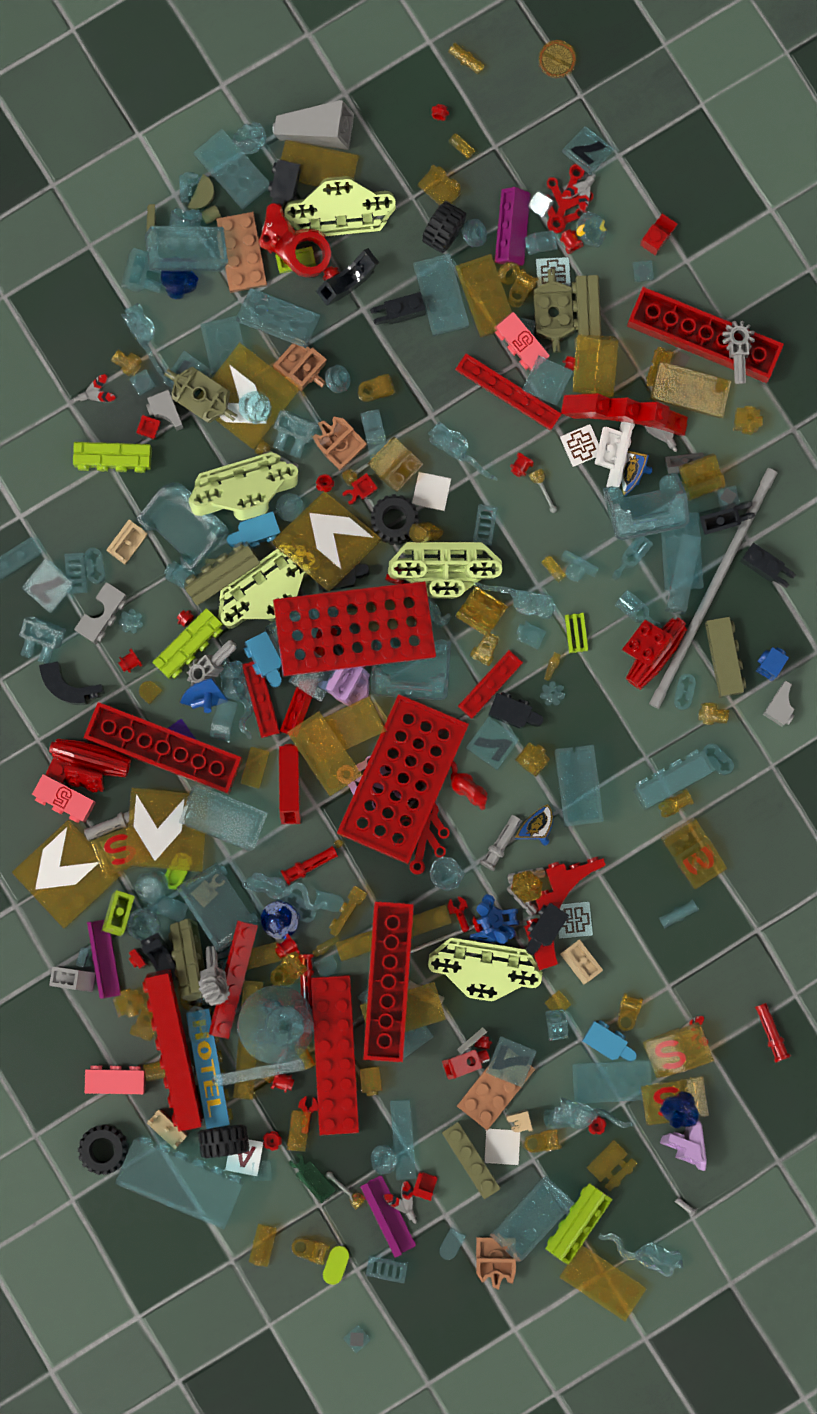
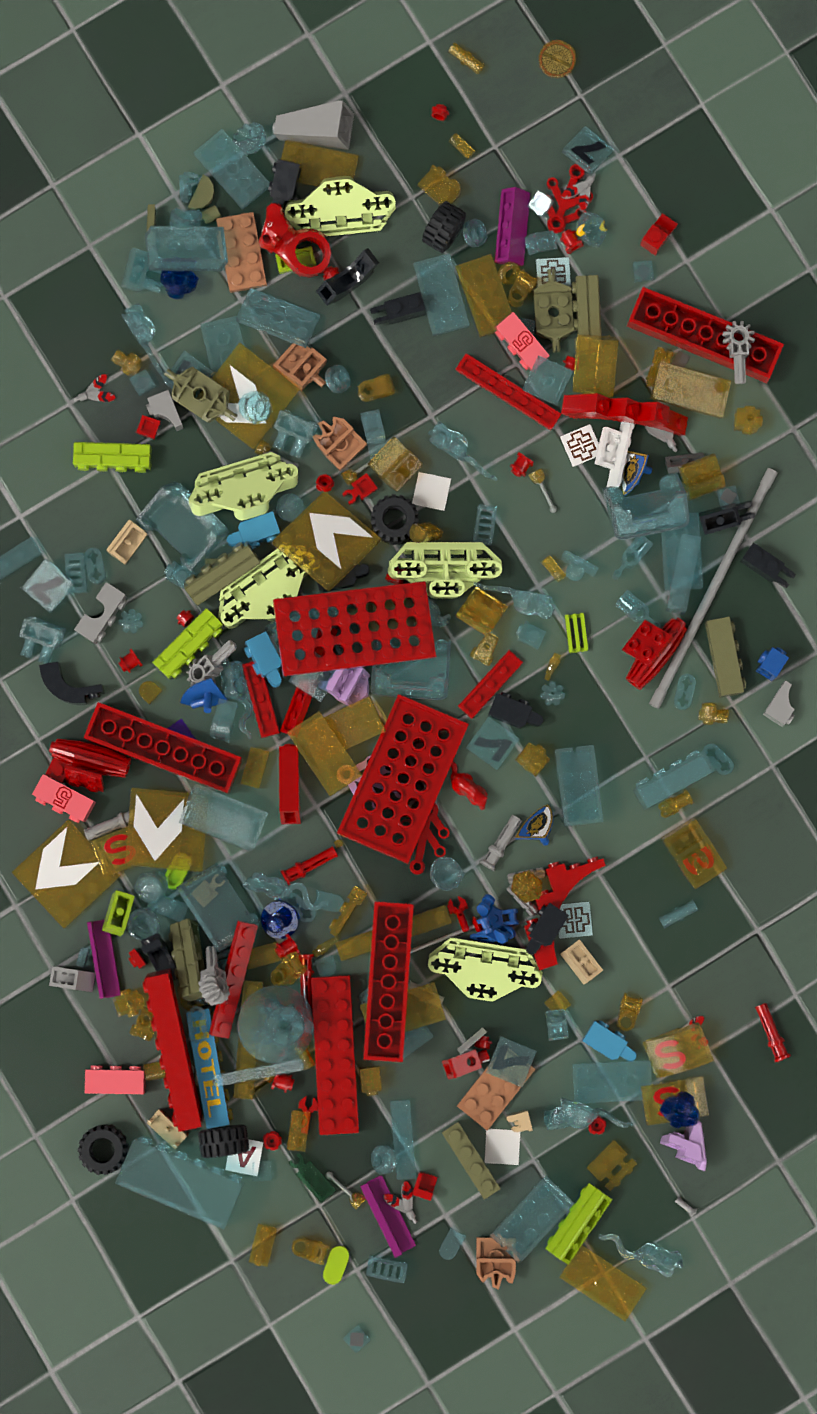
(543, 1141): clear yellow piece -> none

